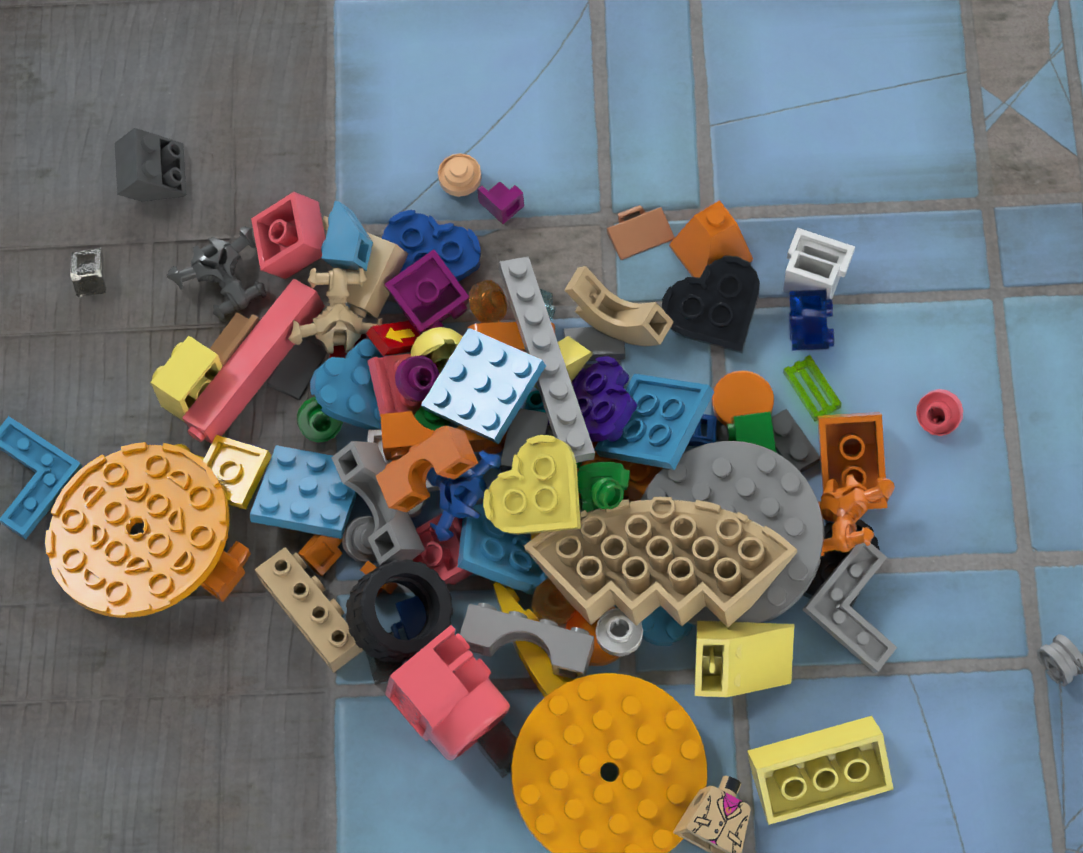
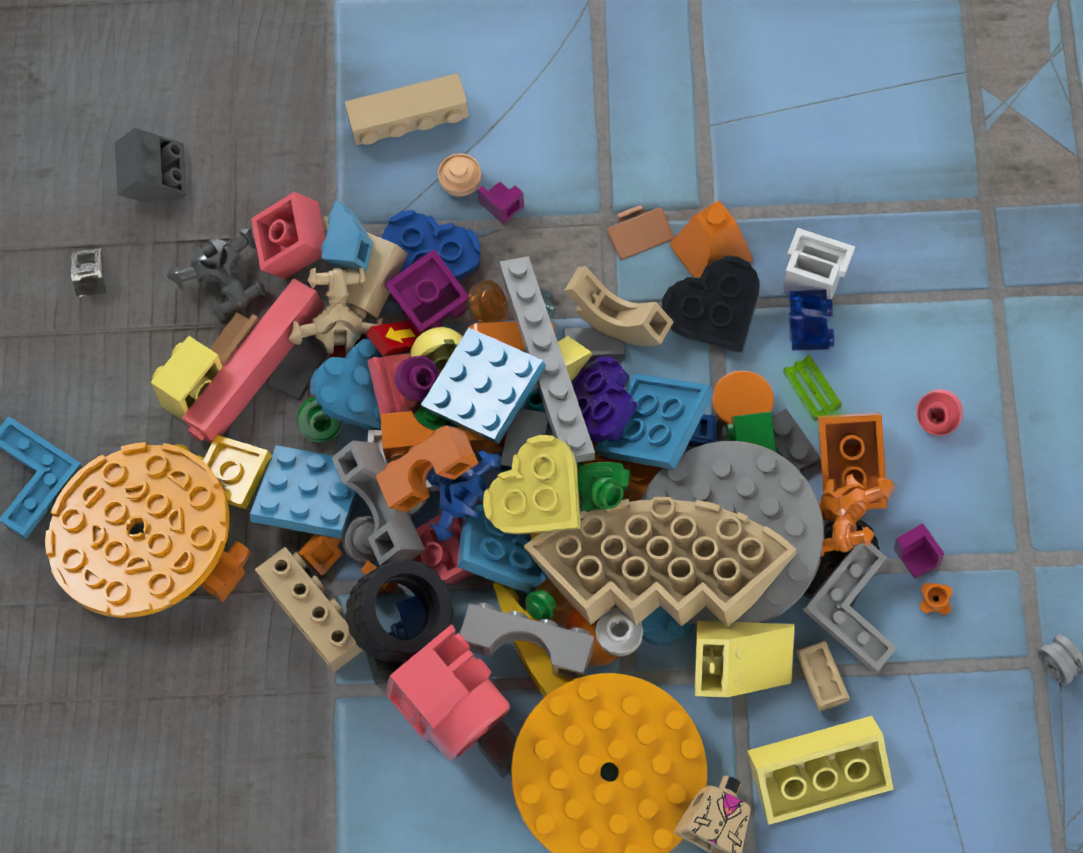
(407, 109): none -> tan brick
(540, 605): none -> green plate
(822, 676): none -> tan plate
(918, 551): none -> magenta panel
(938, 590): none -> orange plate

